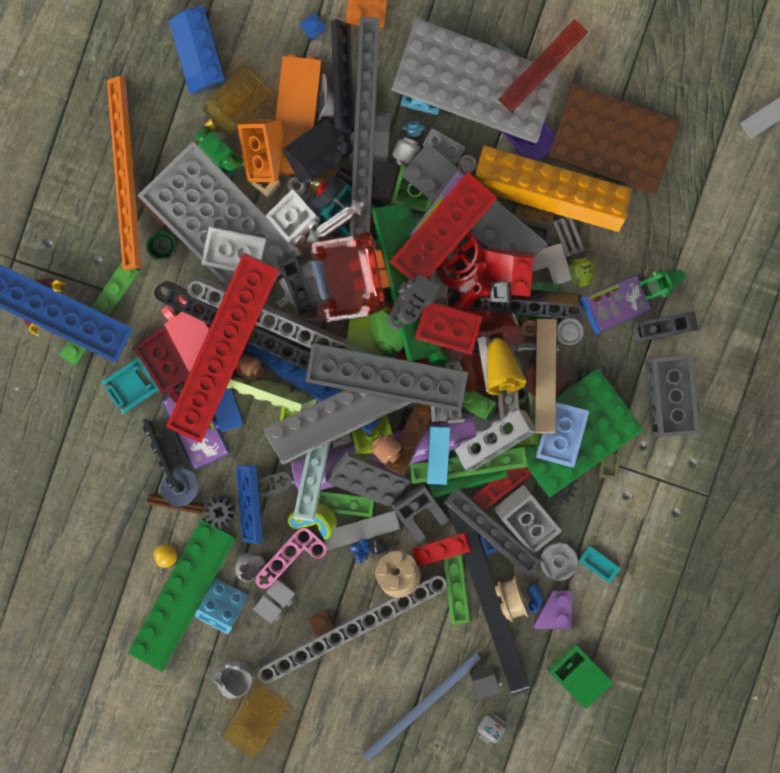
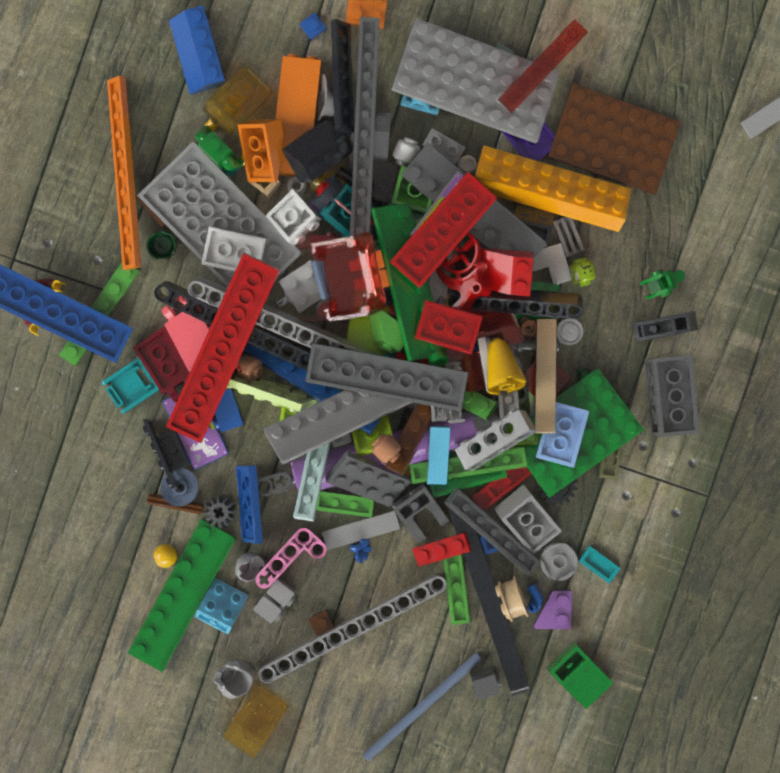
(296, 282): black slope -> none
(323, 518): lime animal -> none
(336, 221): light grey wheel -> none
(378, 547): black plate -> none
(397, 574): tan wheel -> none
(411, 301): dark grey brick -> none
(413, 129): medium azure plate -> none
(491, 729): light grey head -> none
(500, 291): tile -> none
(615, 304): tile -> none

